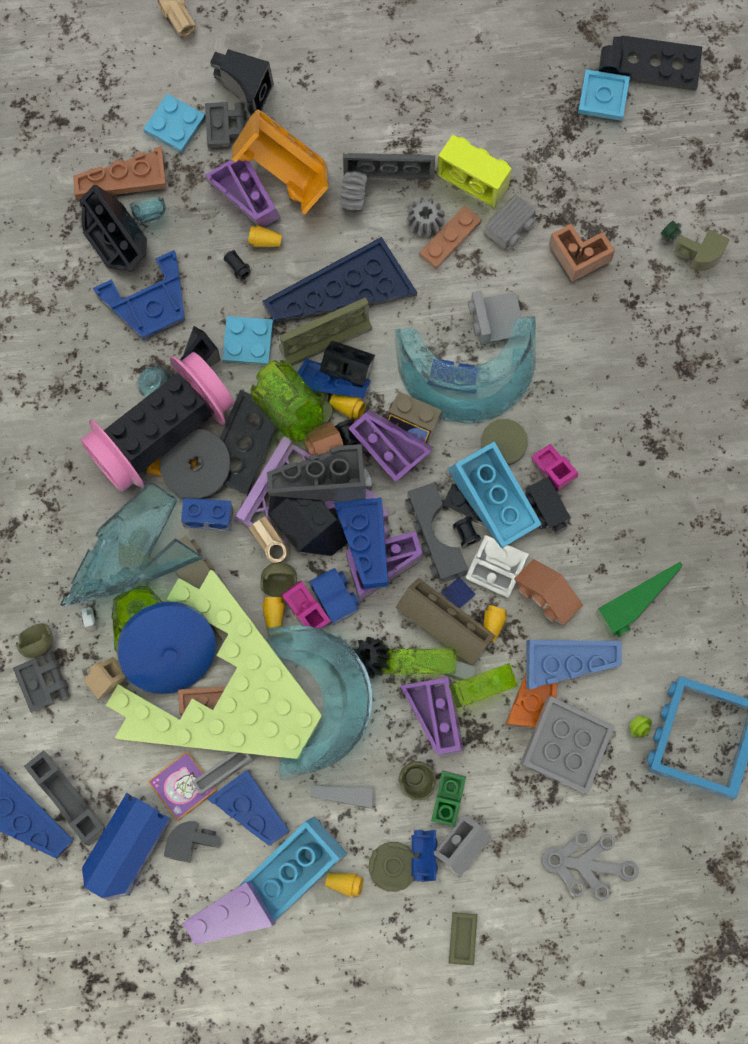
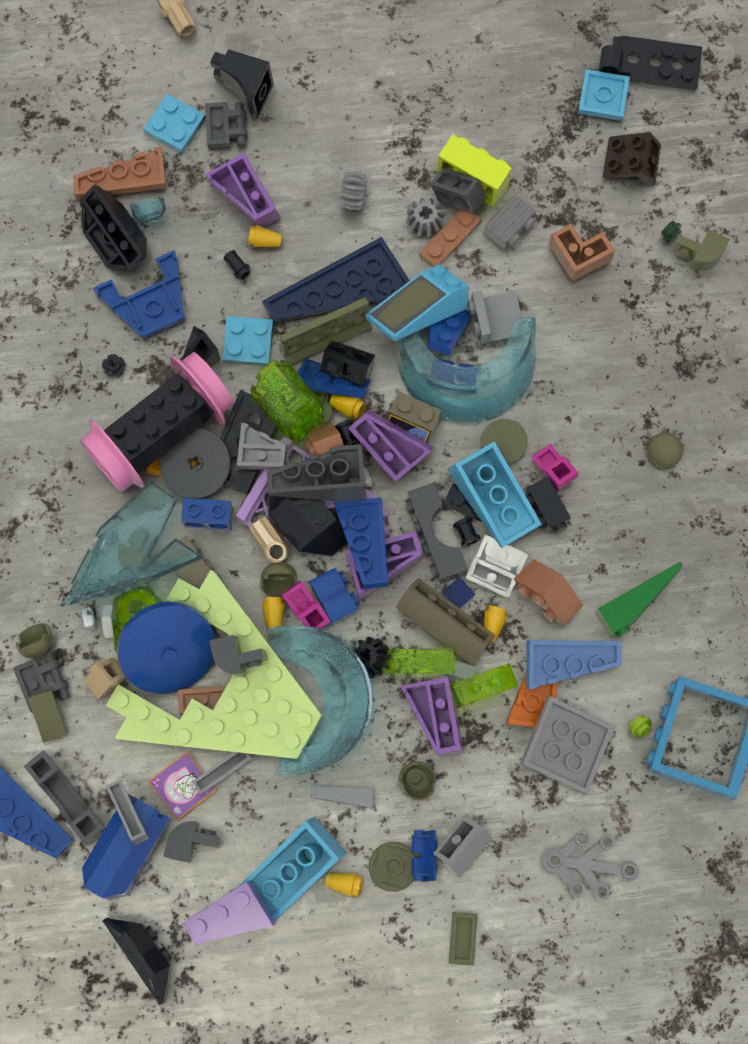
(47, 715): none -> olive tile
(107, 621): none -> white tile
(113, 371): none -> black plate
(127, 812): none -> light grey piece
(144, 954): none -> black wedge
(152, 379): clear light blue hair -> none
(229, 658): none -> dark grey brick
(251, 808): blue wing -> none
(259, 450): none -> light grey wing
(284, 157): light orange windscreen -> none
(390, 165): dark grey slope -> none
(420, 303): none -> slope
(447, 332): none -> blue wing
(448, 798): green slope -> none
(458, 190): none -> dark grey brick
(633, 156): none -> dark brown bracket
(665, 450): none -> olive hair

